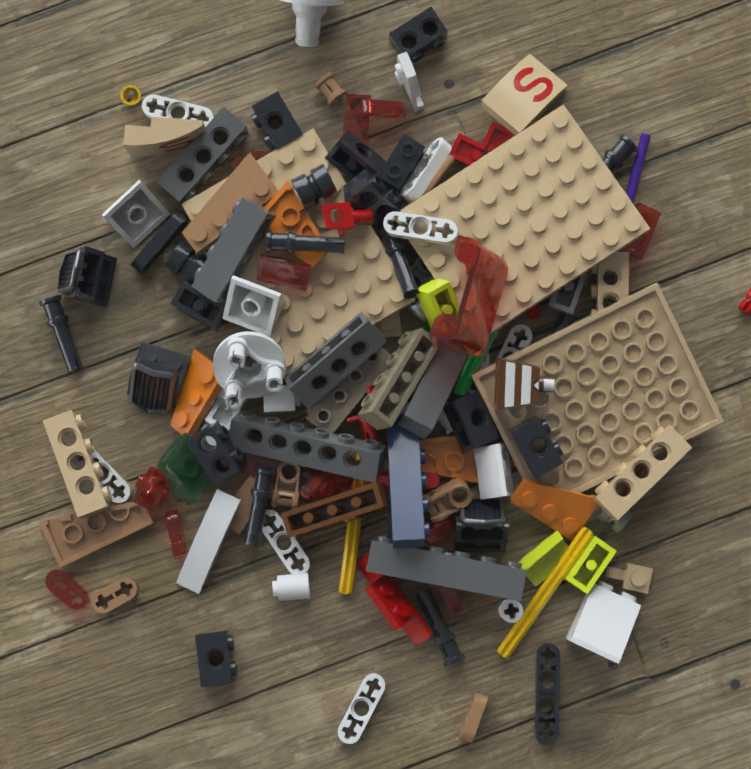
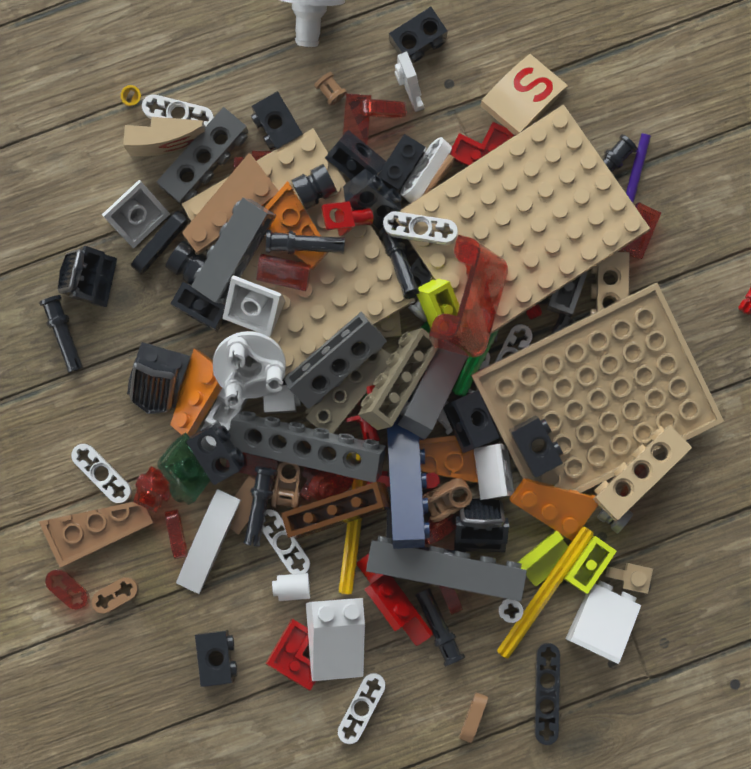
(57, 430): tan brick -> none
(288, 656): none -> red plate
(336, 638): none -> white slope
(518, 384): torso -> none

